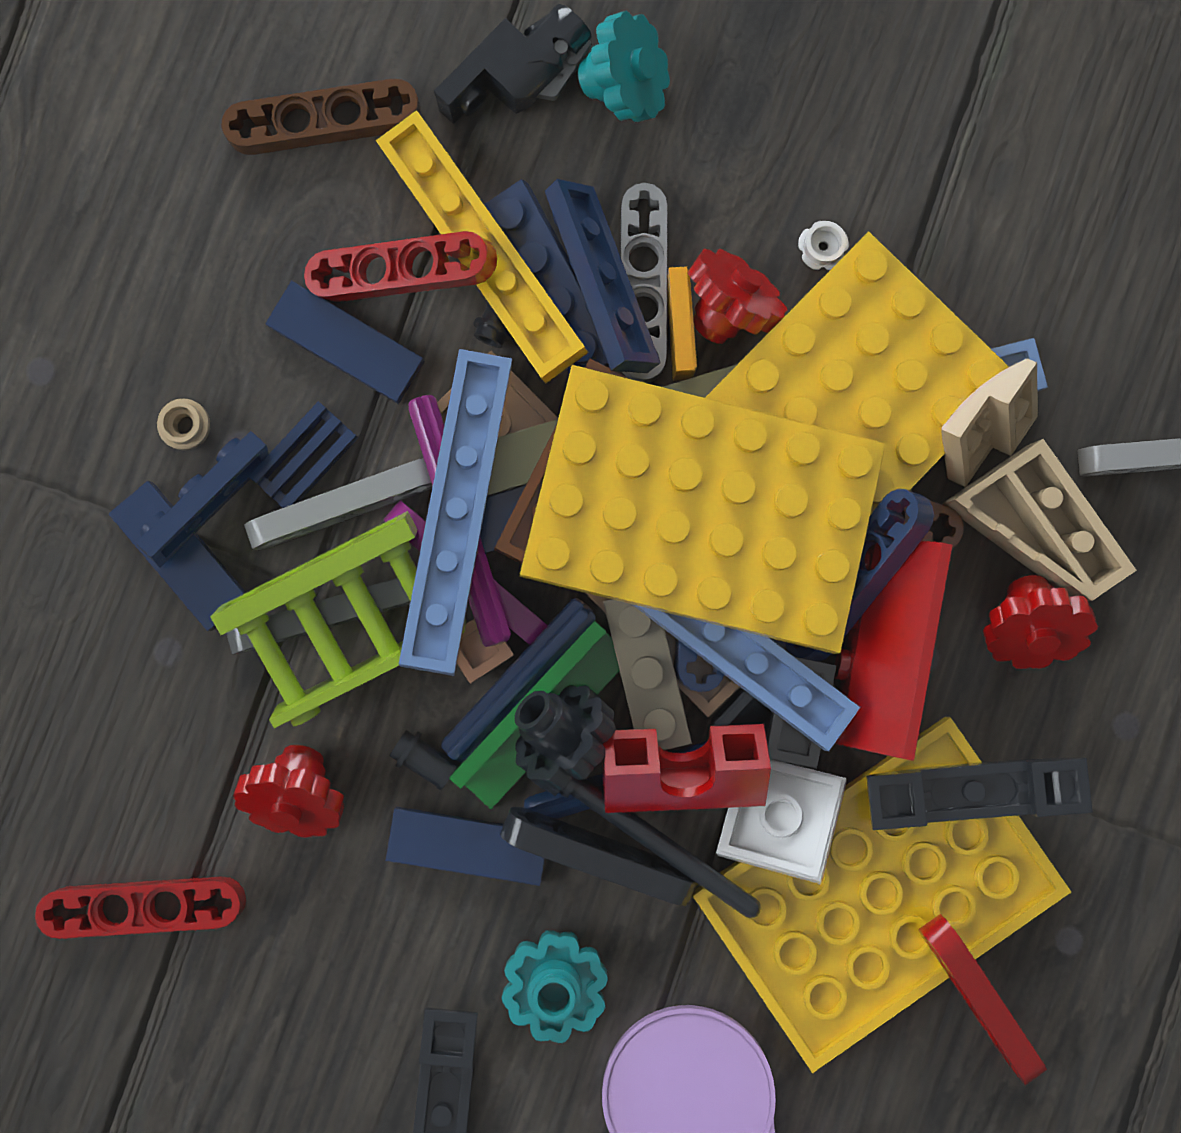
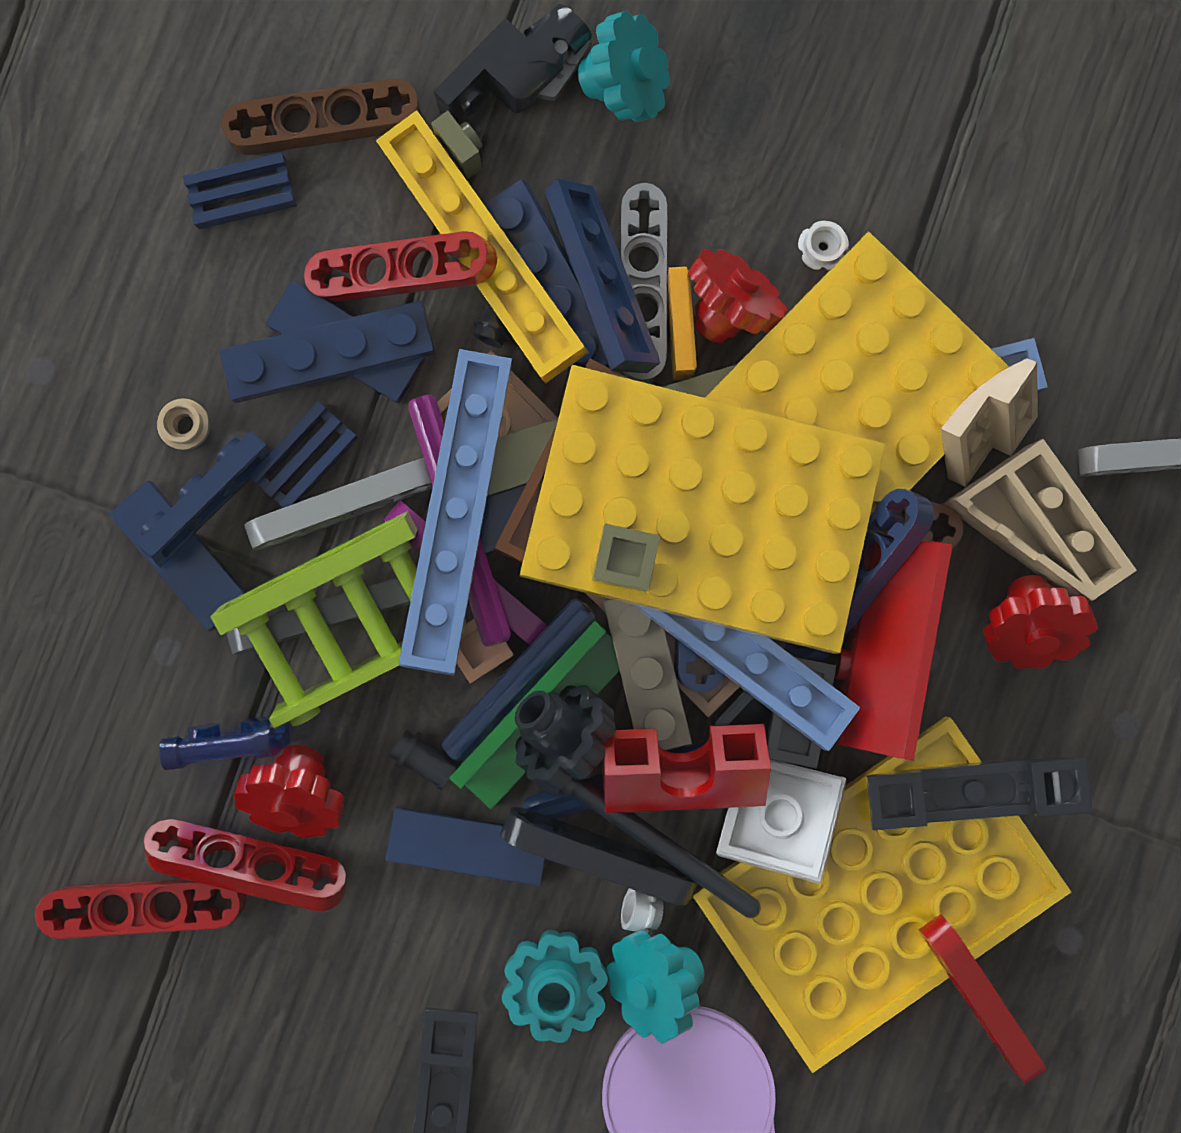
(210, 743): none -> clear blue plate
(236, 172): none -> dark blue tile
(241, 873): none -> red beam
(327, 352): none -> dark blue plate
(459, 143): none -> olive plate
(625, 558): none -> olive plate
(641, 911): none -> white plate
(655, 984): none -> teal plant

